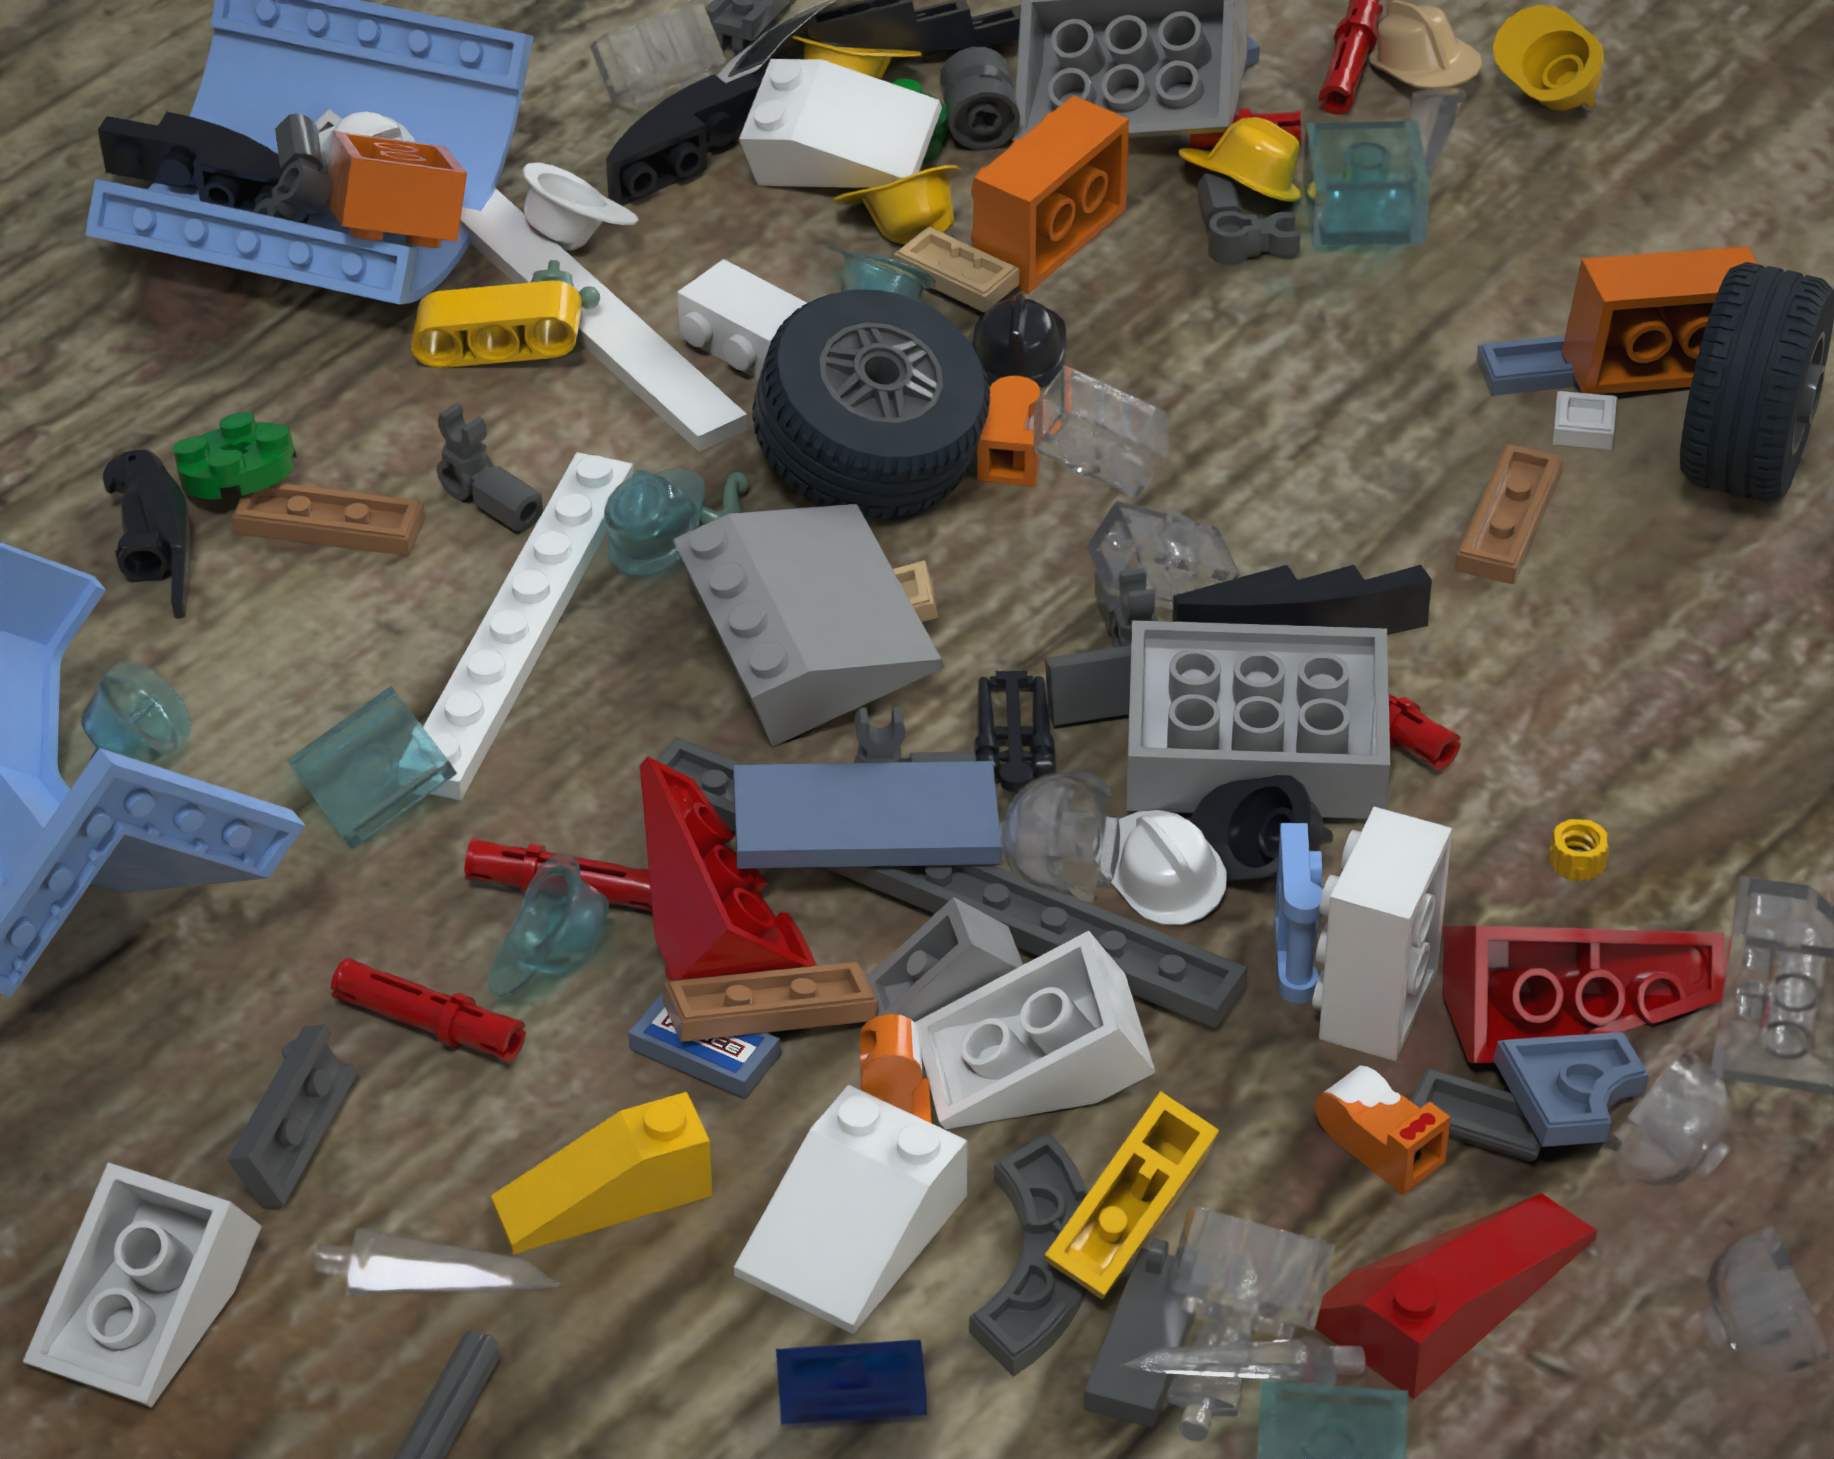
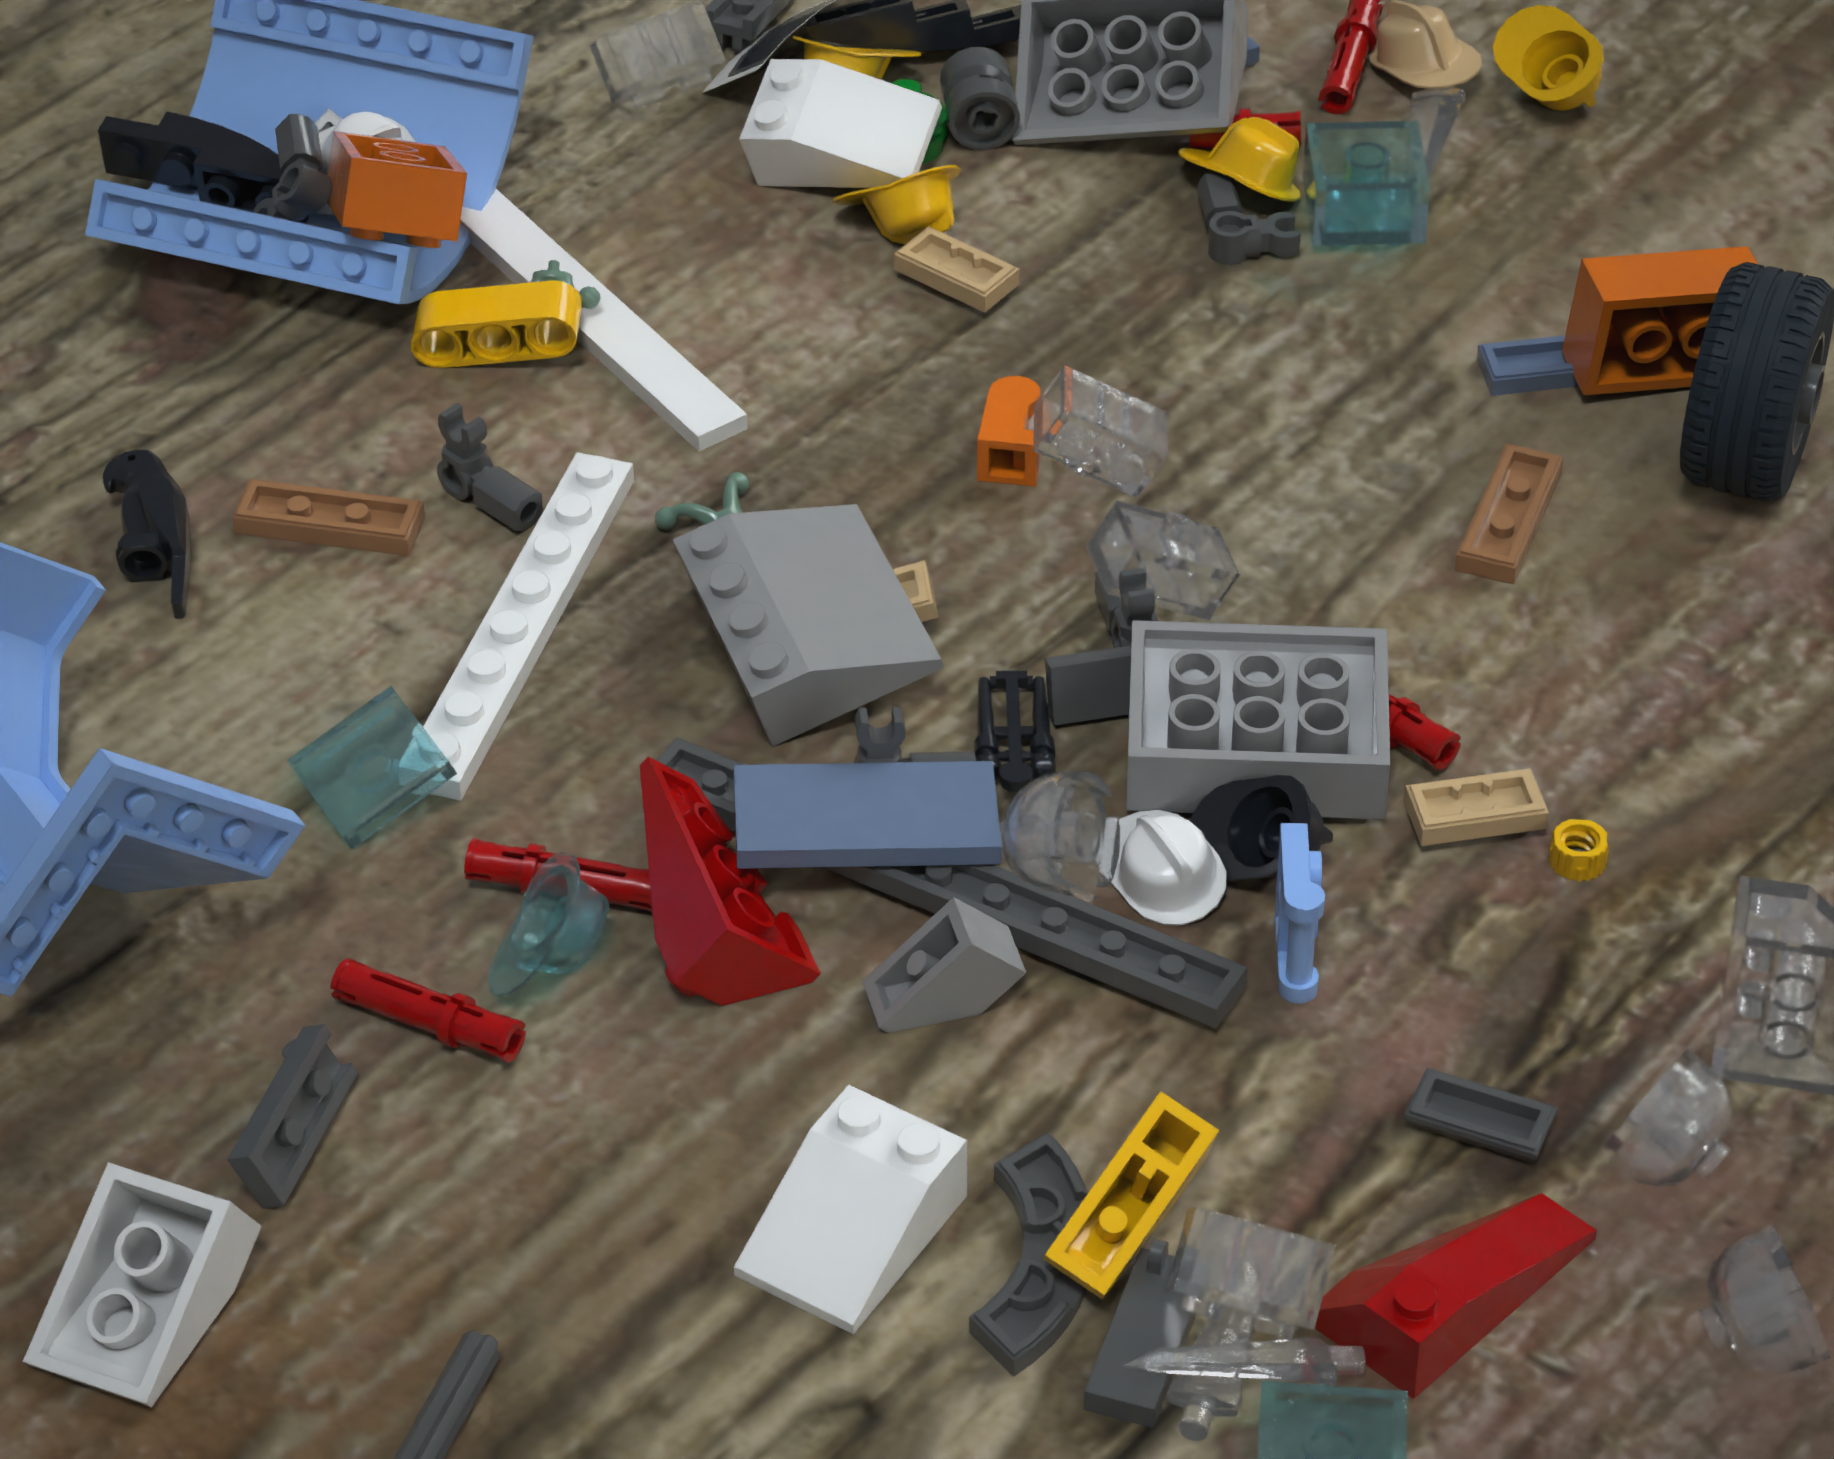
(136, 714): clear light blue piece -> none
(234, 455): green plate -> none
(408, 1265): clear bar -> none
(568, 206): white piece -> none
(612, 1174): yellow slope -> none
(647, 516): clear light blue piece -> none
(678, 135): black slope -> none
(725, 1062): sand blue tile -> none
(733, 315): white brick -> none
(769, 1001): medium nougat tile -> none
(851, 1382): clear blue plate -> none
(870, 403): black wheel -> none
(882, 273): clear light blue piece -> none
(894, 1064): orange leg -> none
(1020, 340): black piece -> none
(1036, 1039): white slope -> none
(1052, 190): orange brick -> none
(1328, 599): black slope -> none
(1381, 932): white brick -> none
(1384, 1128): orange leg -> none
(1476, 807): none -> tan plate
(1570, 1083): sand blue tile -> none
(1572, 981): red wedge -> none
(1584, 420): white tile -> none

